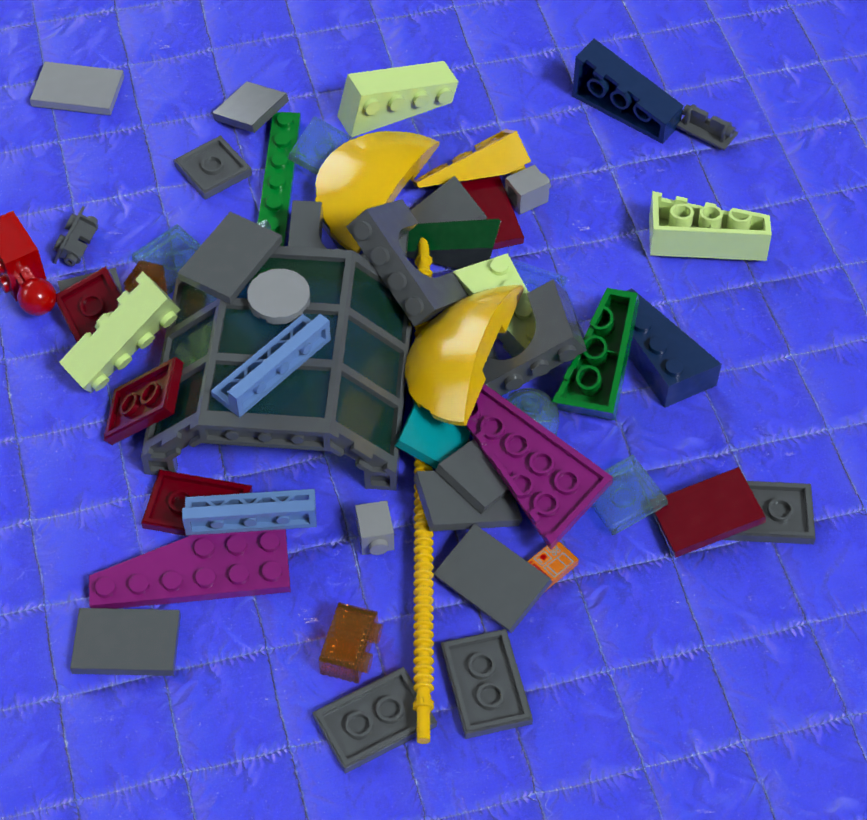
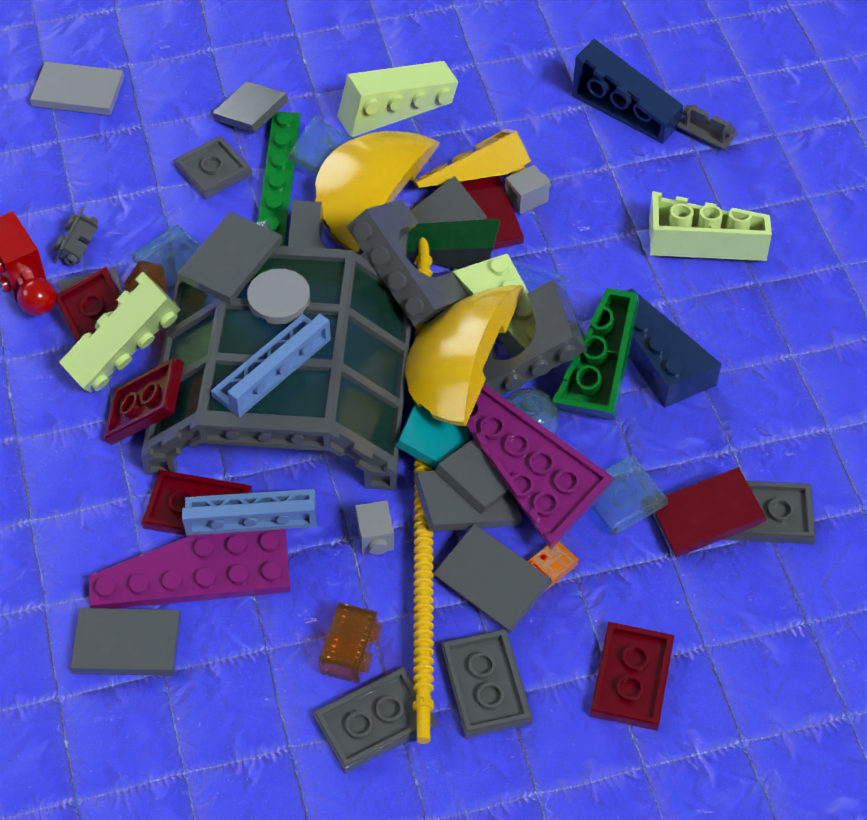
(632, 676): none -> dark red tile

